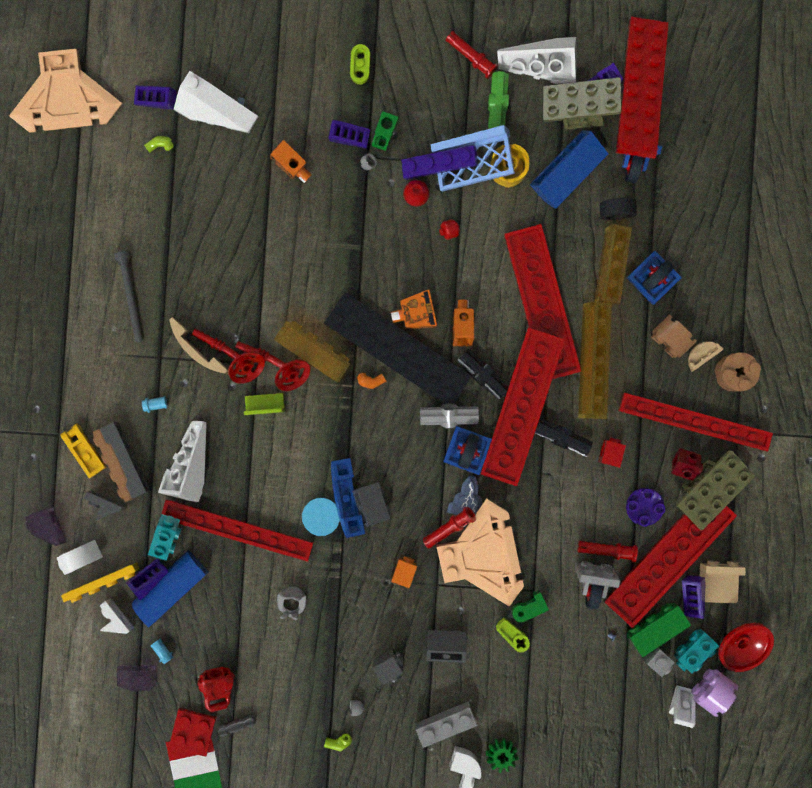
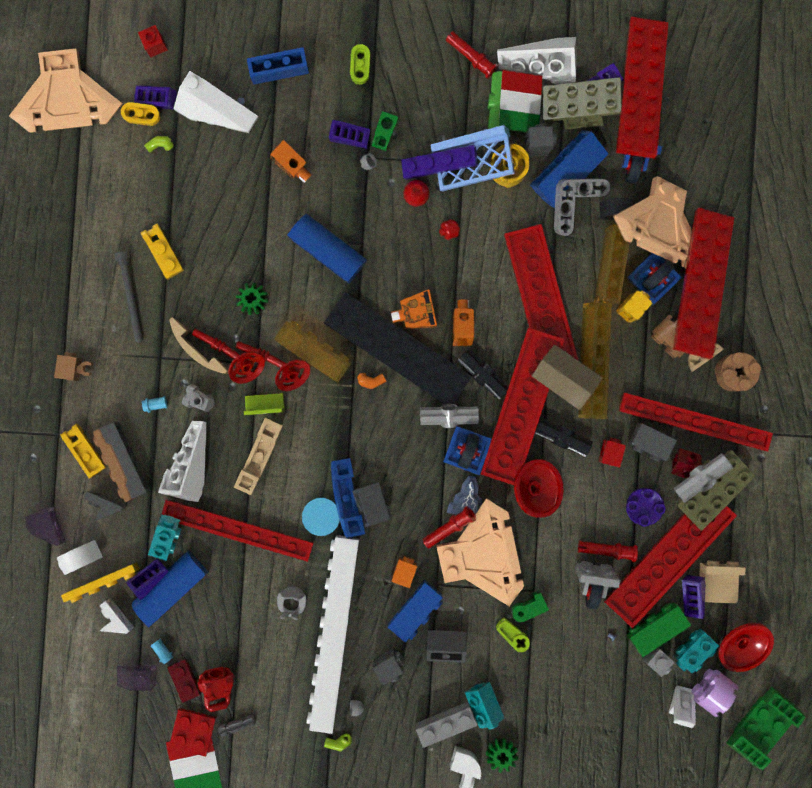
(70, 367): none -> medium nougat brick
(141, 115): none -> yellow plate
(152, 41): none -> red brick
(162, 252): none -> yellow plate
(184, 680): none -> dark red plate
(197, 399): none -> light grey plate
(255, 304): none -> green gear
(258, 456): none -> tan slope
(278, 65): none -> blue brick
(327, 248): none -> blue brick
(334, 634): none -> white brick
(415, 611): none -> blue brick
(484, 705): none -> teal brick
(520, 100): none -> sticker
(539, 140): none -> dark grey brick
(546, 488): none -> red dish
(567, 377): none -> dark tan slope
(572, 192): none -> light grey beam
(634, 306): none -> yellow brick
(652, 442): none -> dark grey brick
(659, 222): none -> light nougat plate
(703, 284): none -> red plate
(703, 478): none -> light grey piece
(764, 727): none -> green plate

